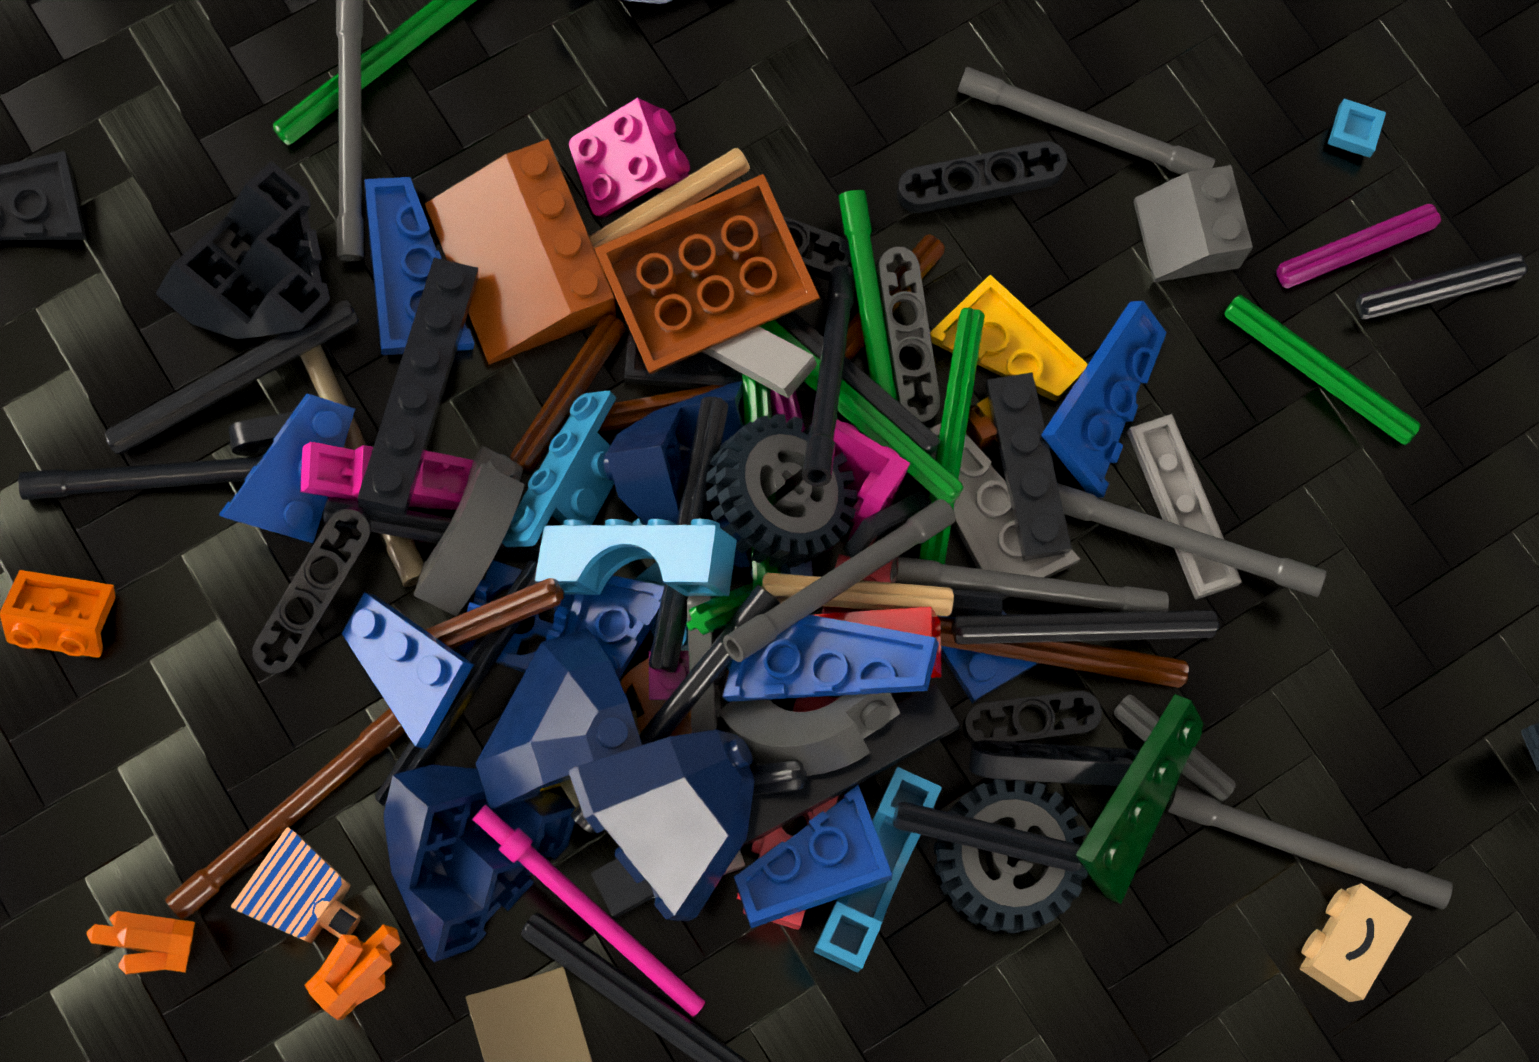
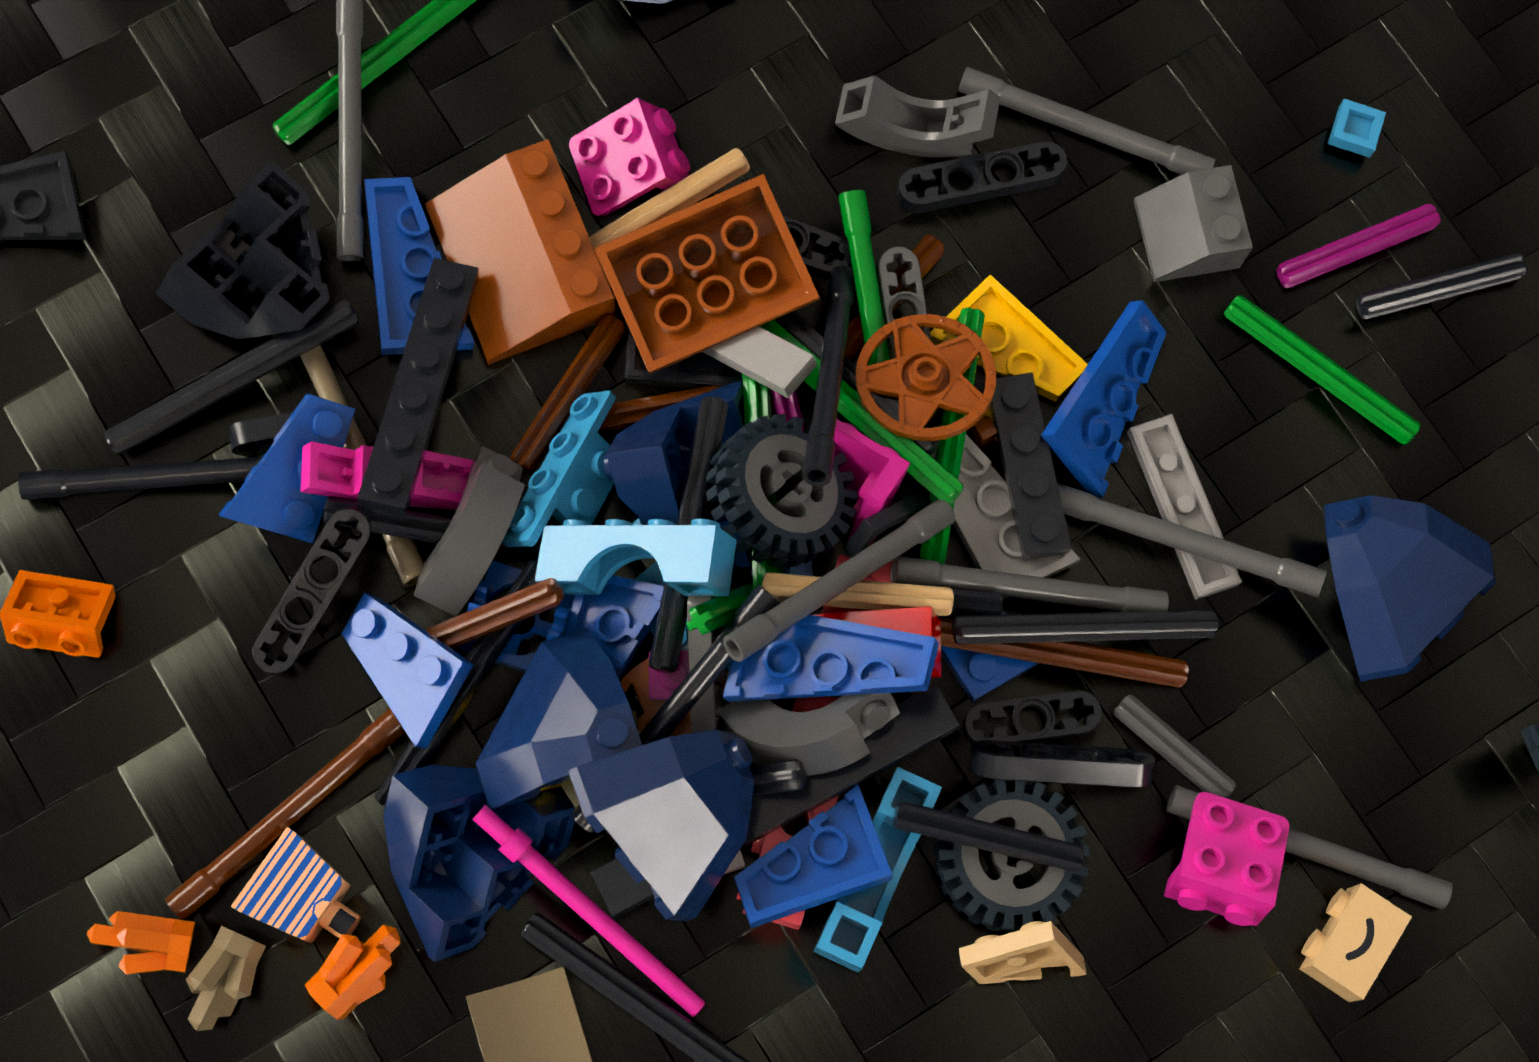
(223, 977): none -> dark tan rock
(916, 125): none -> dark grey arch
(925, 377): none -> dark orange wheel
(1021, 954): none -> tan wing
(1133, 812): dark green wing -> none
(1230, 860): none -> dark pink bracket
(1401, 578): none -> dark blue brick

